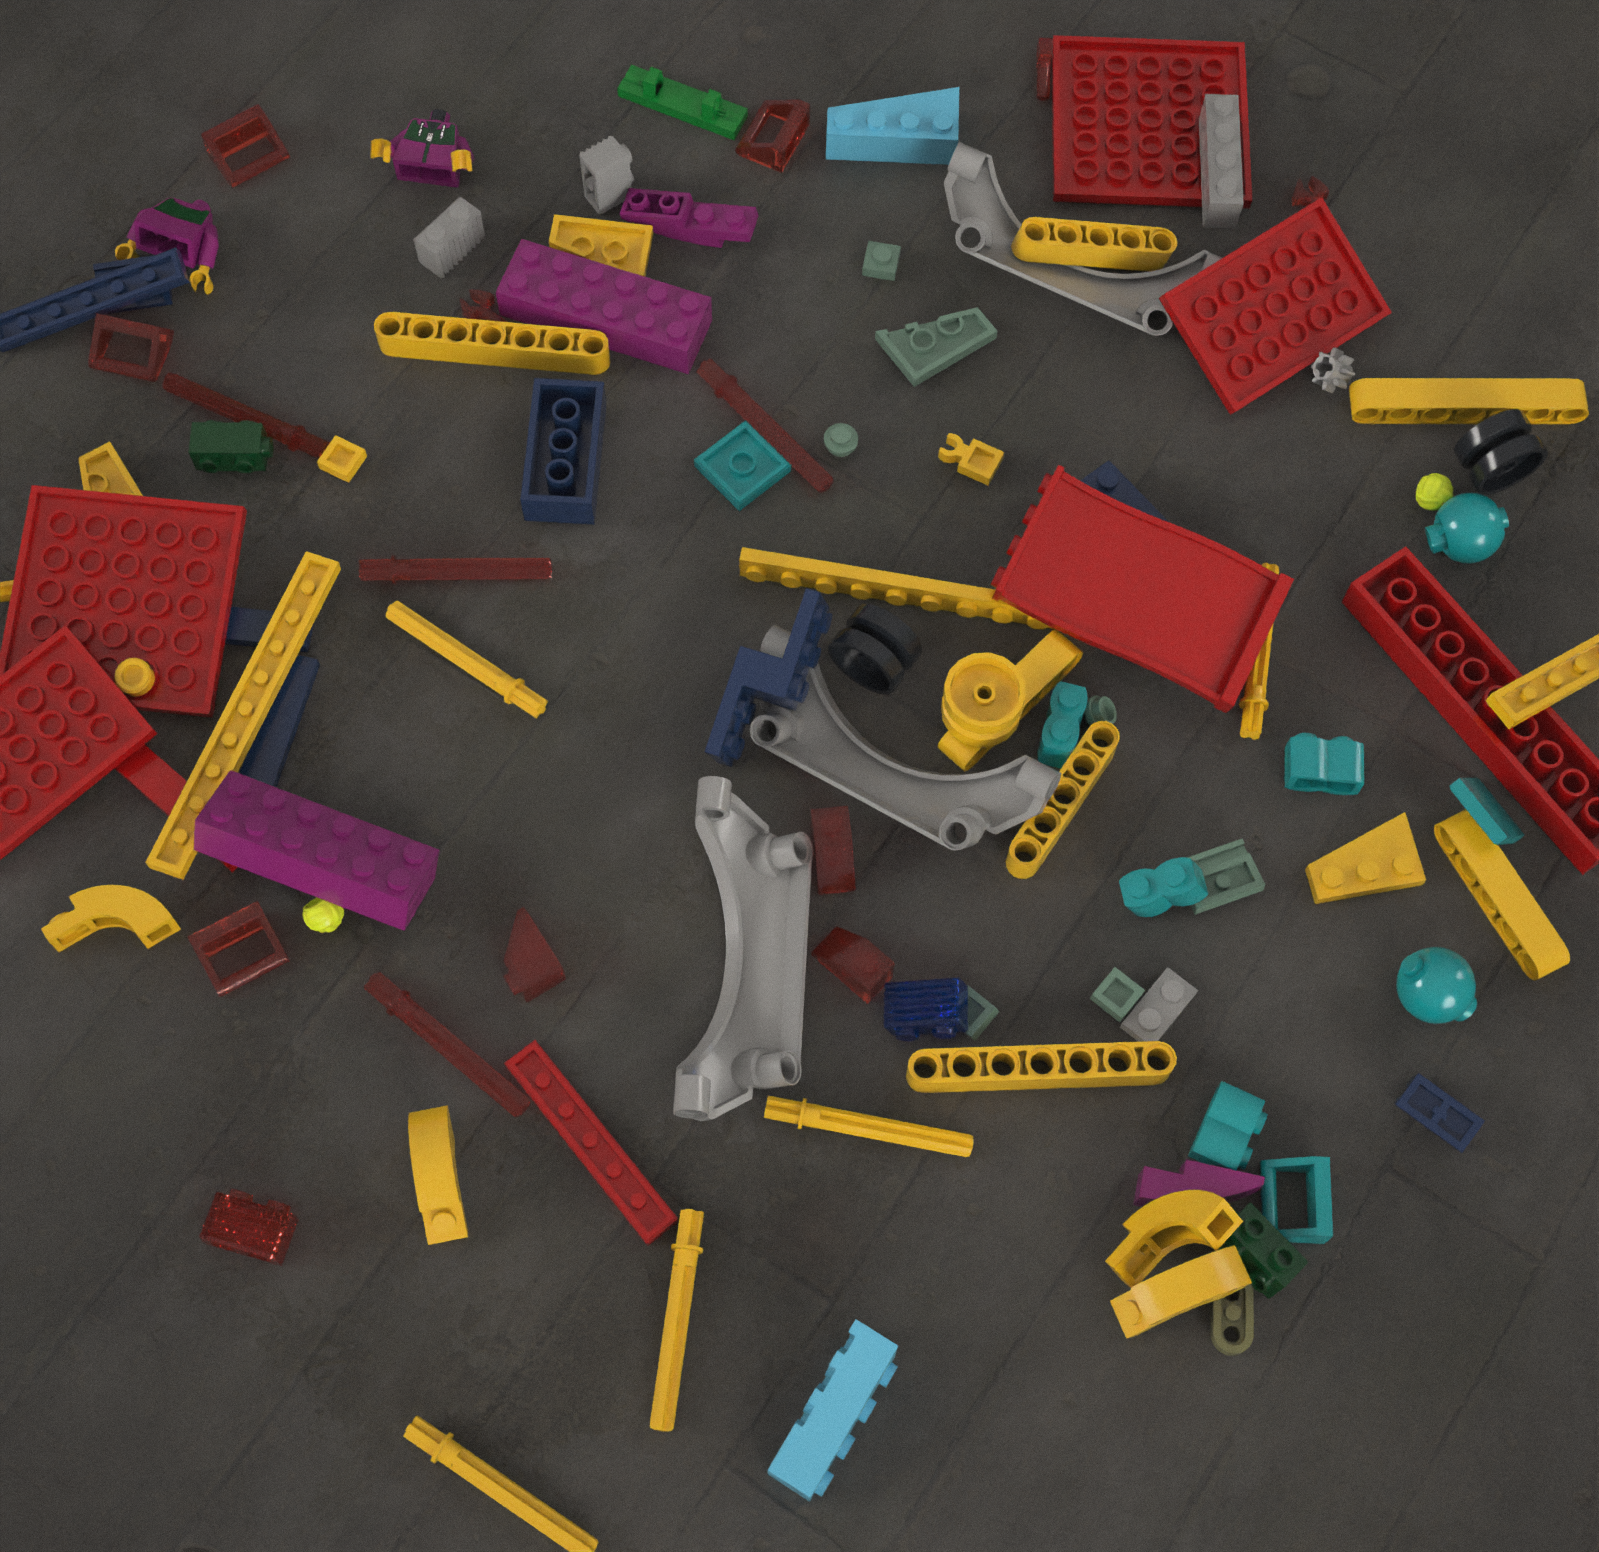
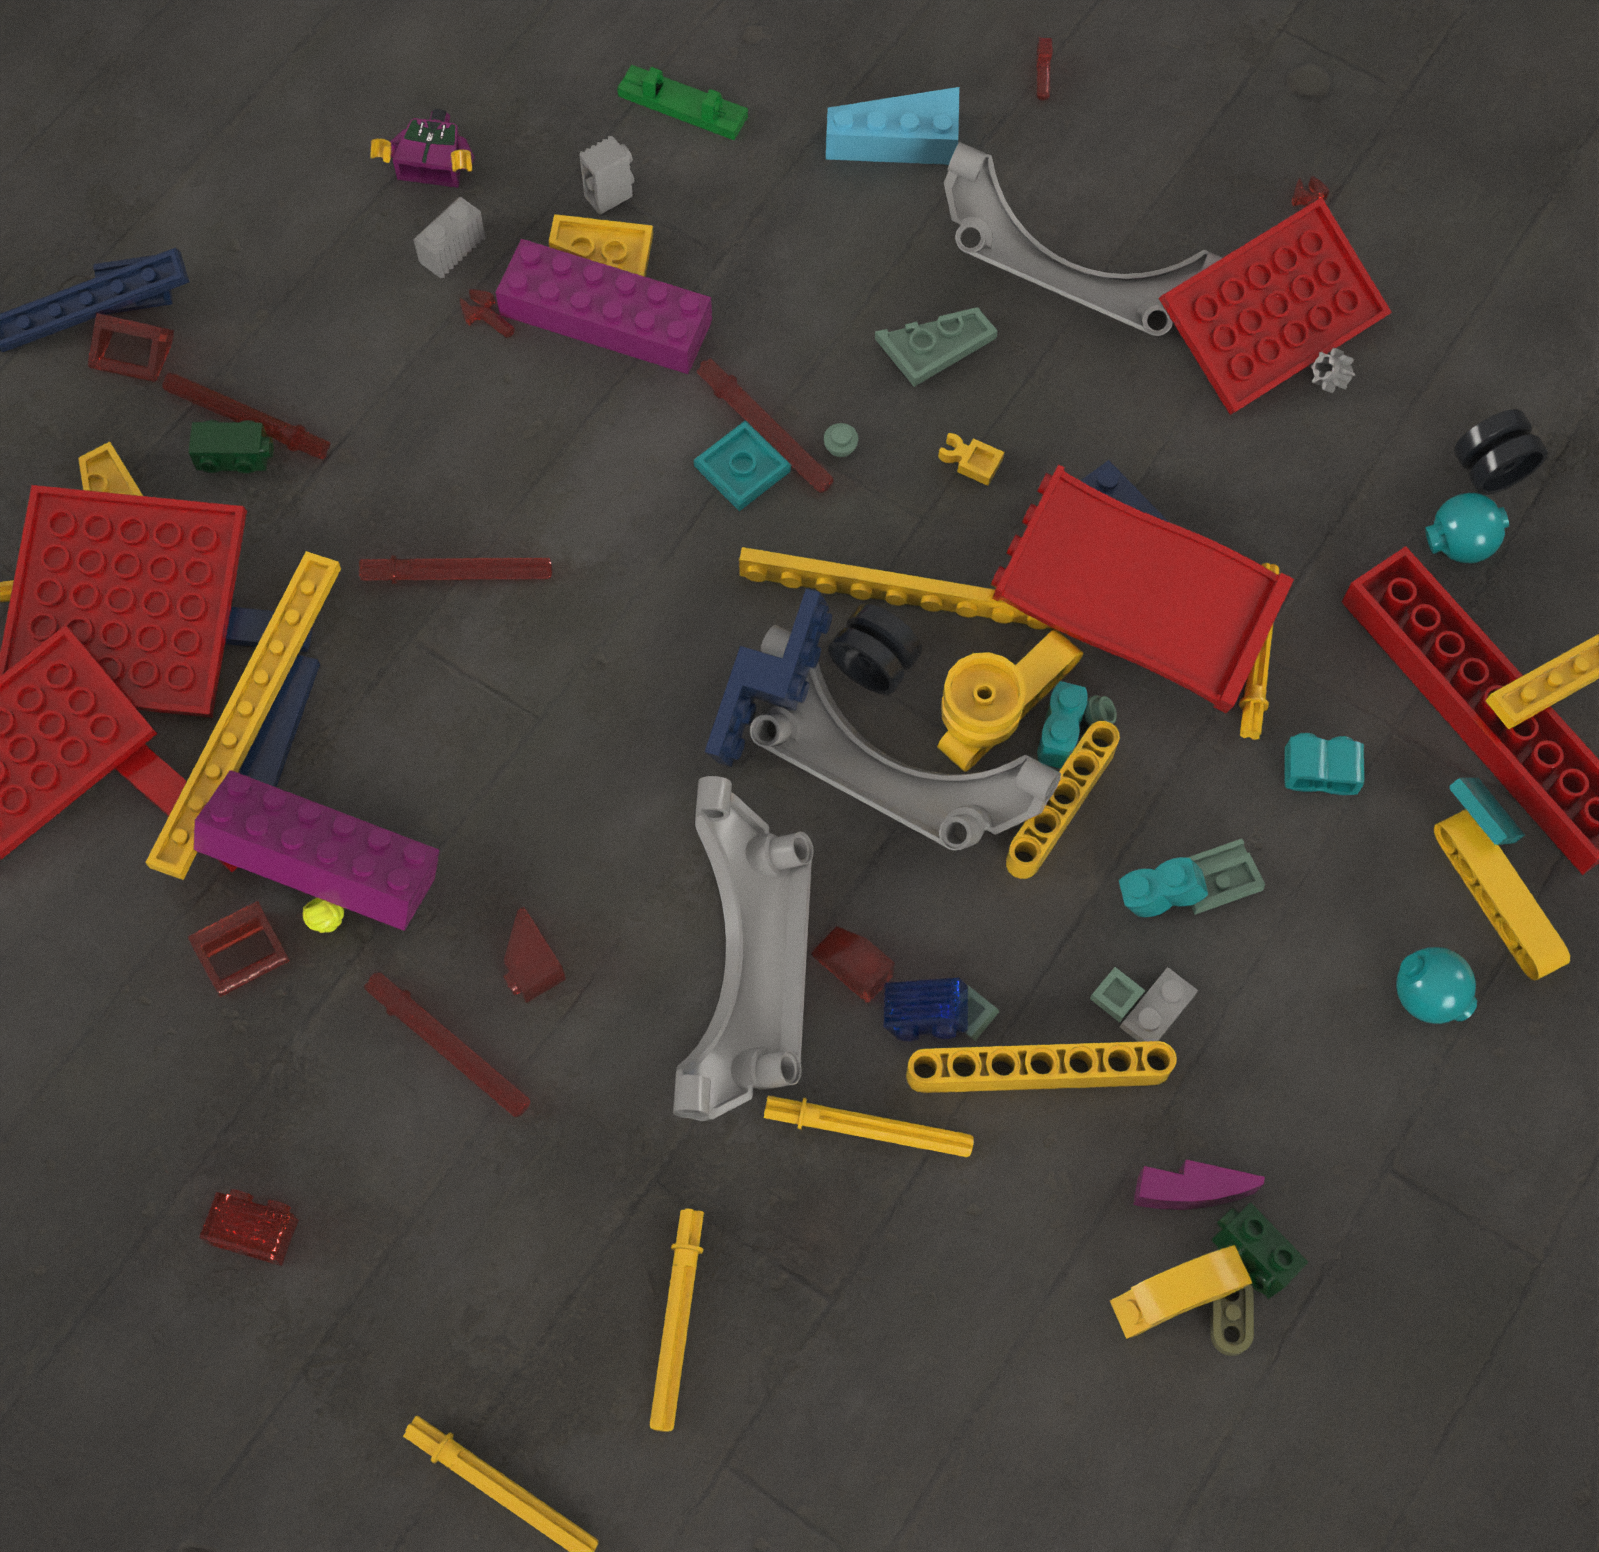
(111, 907): yellow arch -> none
(134, 677): yellow tile -> none
(180, 226): magenta torso -> none
(239, 133): clear red tile -> none
(342, 459): yellow plate -> none
(436, 1174): yellow arch -> none
(478, 335): yellow beam -> none
(511, 689): yellow axle -> none
(563, 451): dark blue brick -> none
(591, 1143): red tile -> none
(682, 219): magenta slope -> none
(776, 154): clear red tile -> none
(832, 849): clear red slope -> none
(833, 1412): medium azure wedge -> none
(881, 260): sand green plate -> none
(1093, 244): yellow beam -> none
(1132, 117): red plate -> none
(1168, 1224): yellow arch -> none
(1220, 161): light grey brick -> none
(1228, 1128): teal brick -> none
(1318, 1197): teal tile -> none
(1368, 865): yellow wing -> none
(1433, 491): neon yellow piece -> none
(1439, 1112): dark blue hinge -> none
(1466, 400): yellow beam -> none

